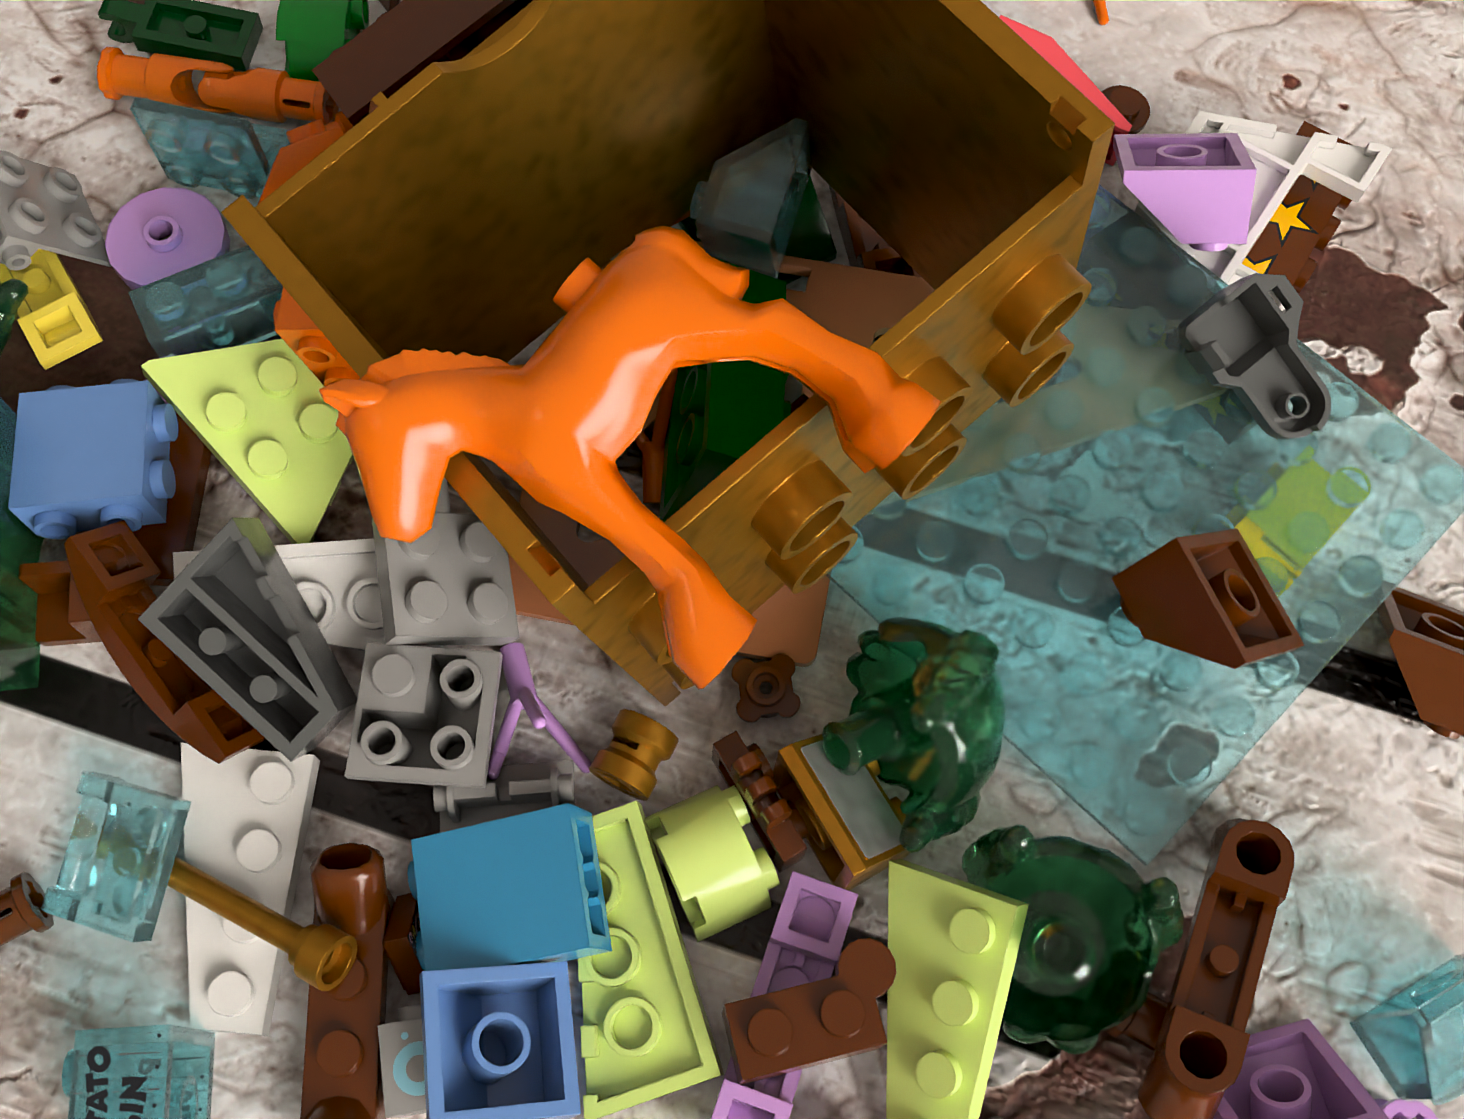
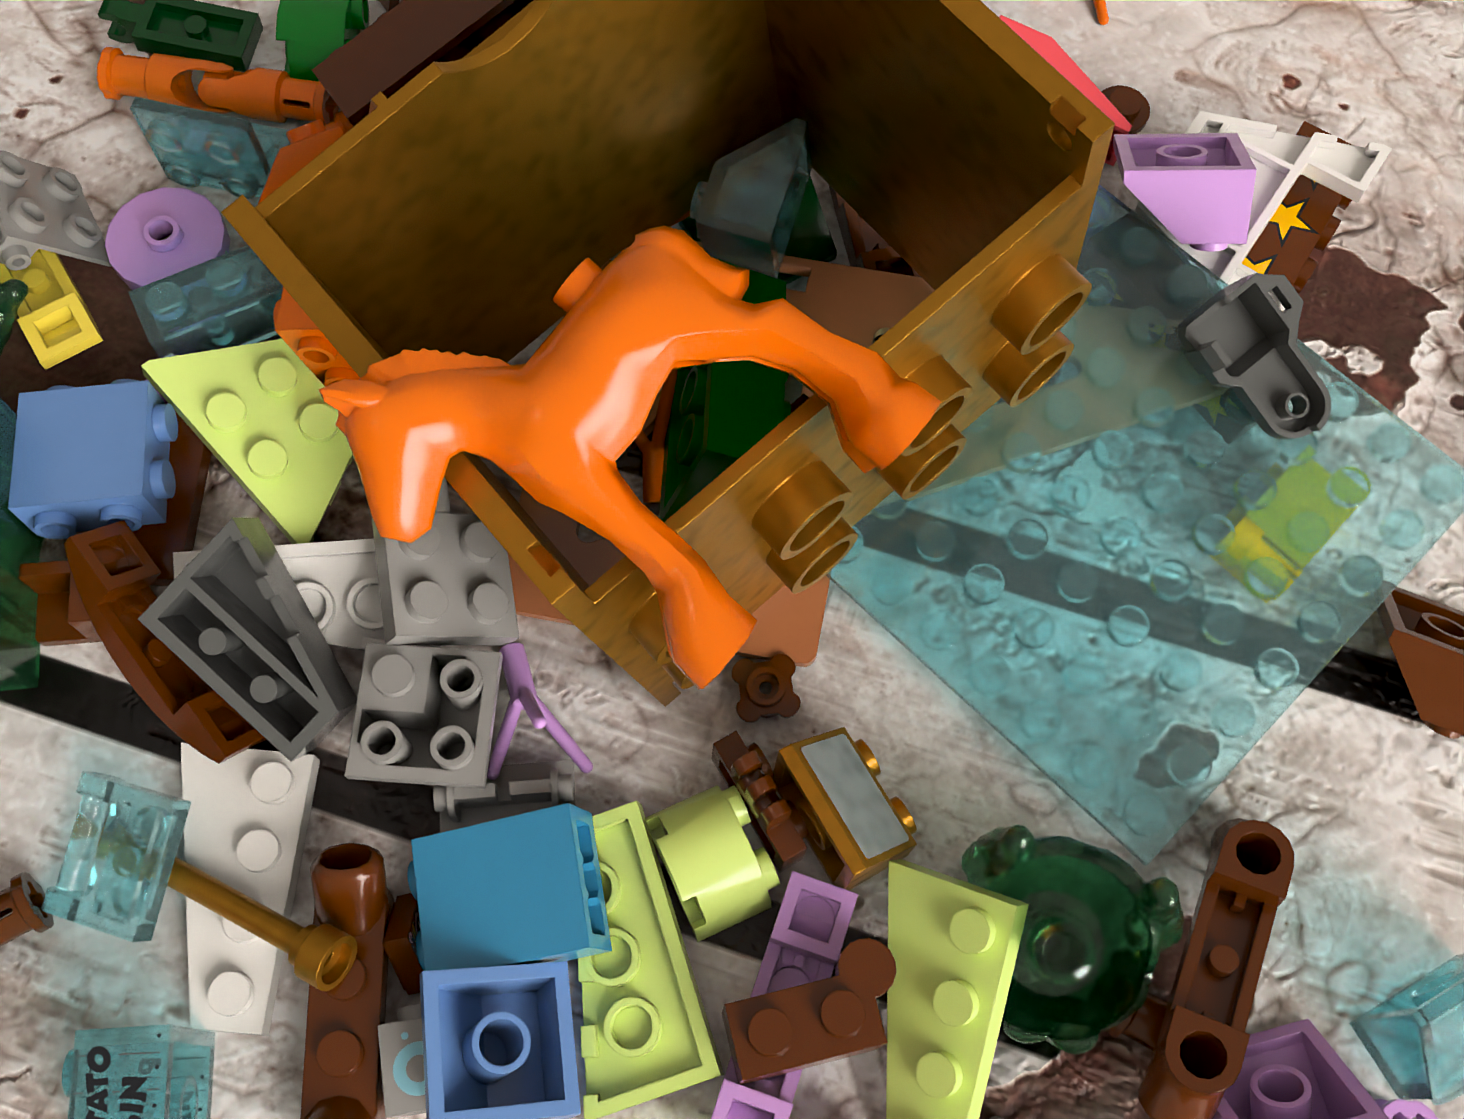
(634, 754): pearl gold wheel -> none
(928, 717): clear green piece -> none
(1207, 600): reddish brown slope -> none

